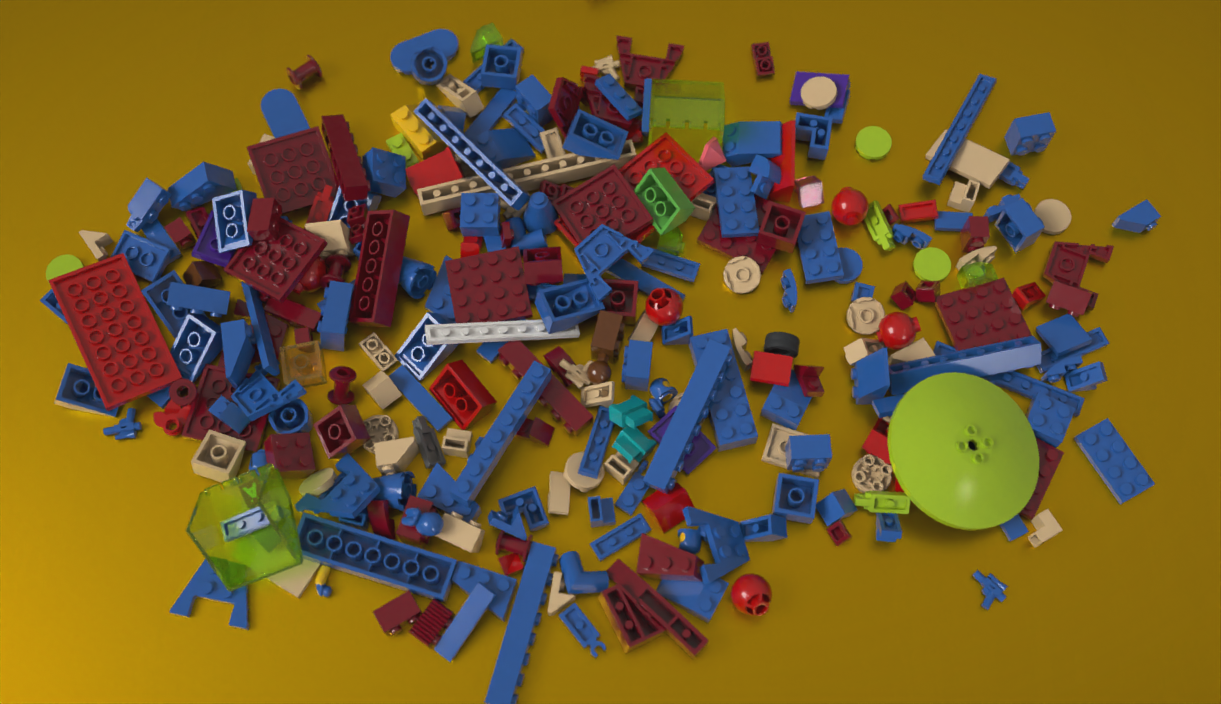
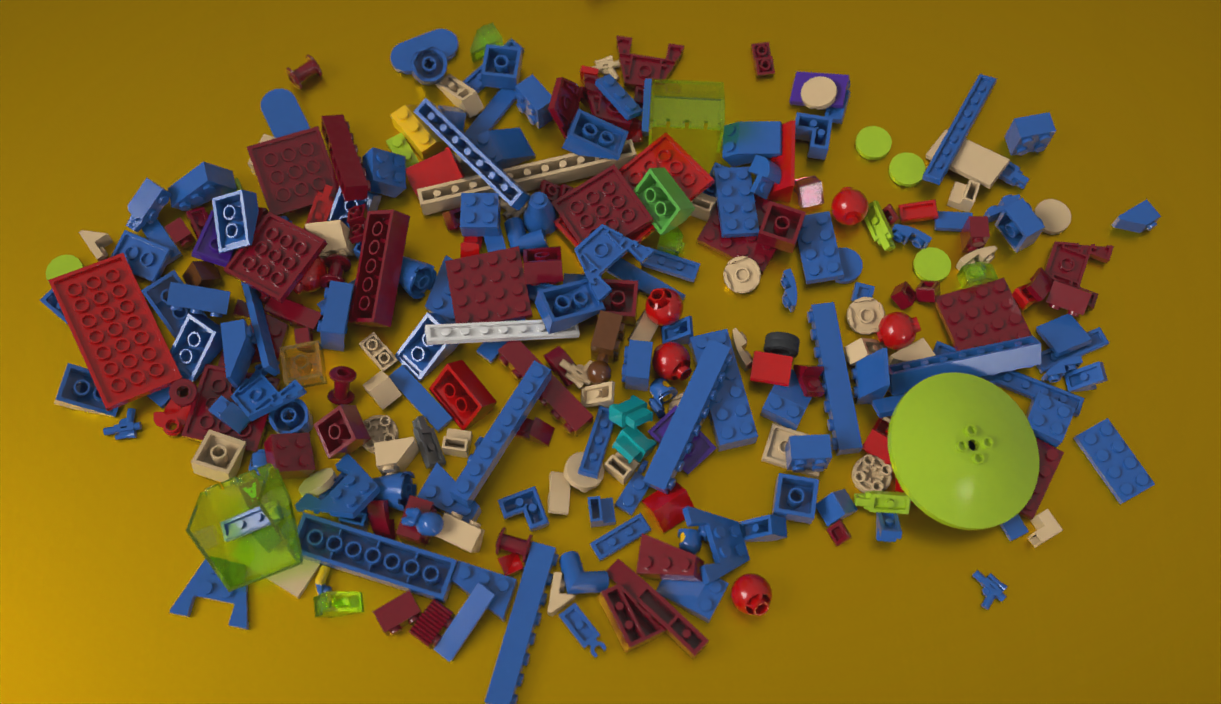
(264, 219): dark red brick -> none
(337, 603): none -> clear neon green slope
(506, 234): dark red plate -> none
(511, 525): blue slope -> none
(525, 126): blue plate -> none
(552, 143): tan tile -> none
(672, 361): none -> red brick
(711, 155): coral slope -> none
(835, 379): none -> blue brick
(907, 169): none -> lime tile
(1040, 284): none -> dark red slope

